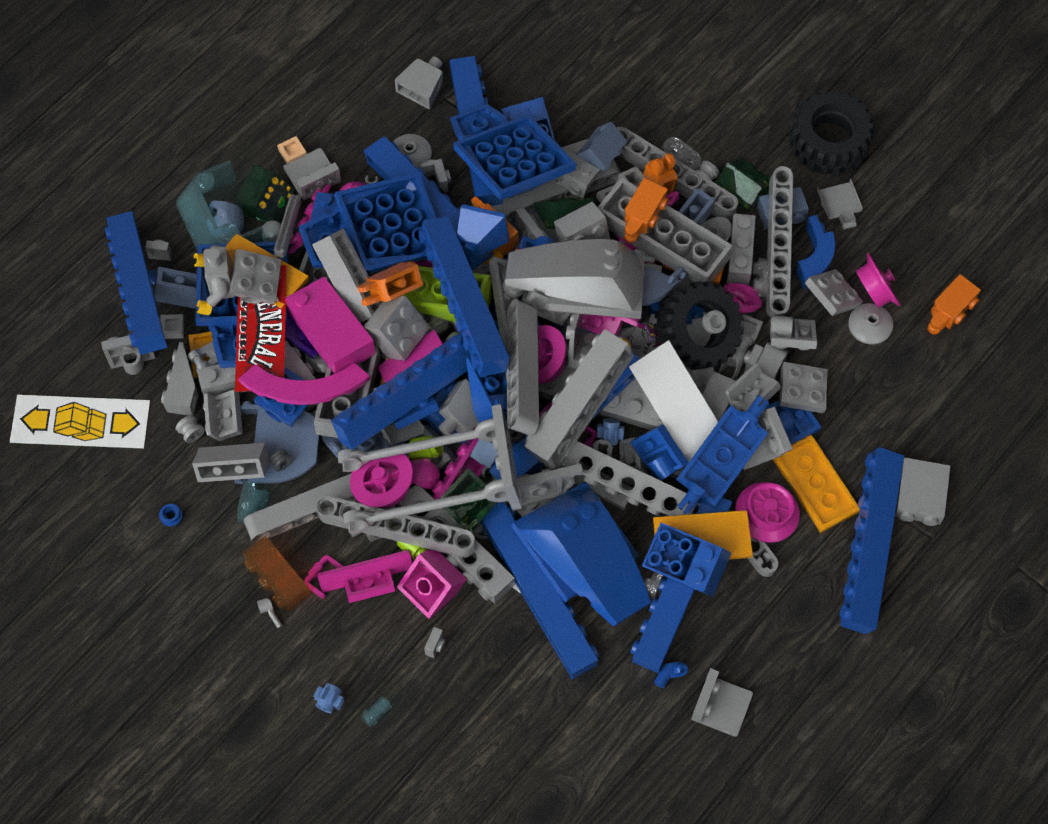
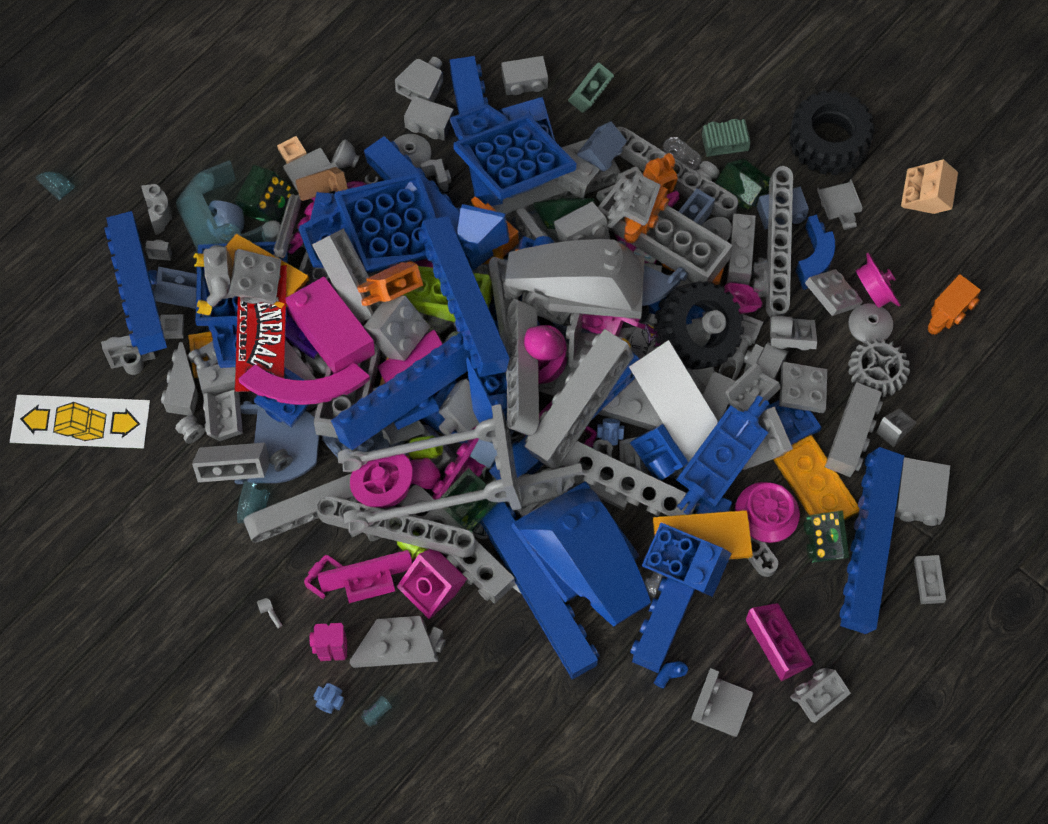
(55, 183): none -> clear light blue brick
(158, 207): none -> light grey cylinder
(166, 510): blue plate -> none
(276, 574): clear orange brick -> none
(324, 181): none -> medium nougat bracket
(329, 642): none -> dark pink brick
(345, 155): none -> light grey brick
(394, 643): none -> light grey wing
(428, 118): none -> light grey brick
(524, 75): none -> light grey brick
(543, 343): none -> dark pink hat
(591, 87): none -> sand green brick
(634, 200): none -> light grey bracket
(725, 137): none -> sand green brick
(778, 640): none -> dark pink slope
(820, 693): none -> light grey bracket
(826, 536): none -> slope
(853, 430): none -> light grey brick
(879, 356): none -> light grey gear
(895, 426): none -> light grey slope
(930, 187): none -> light nougat slope
(930, 579): none -> light grey plate

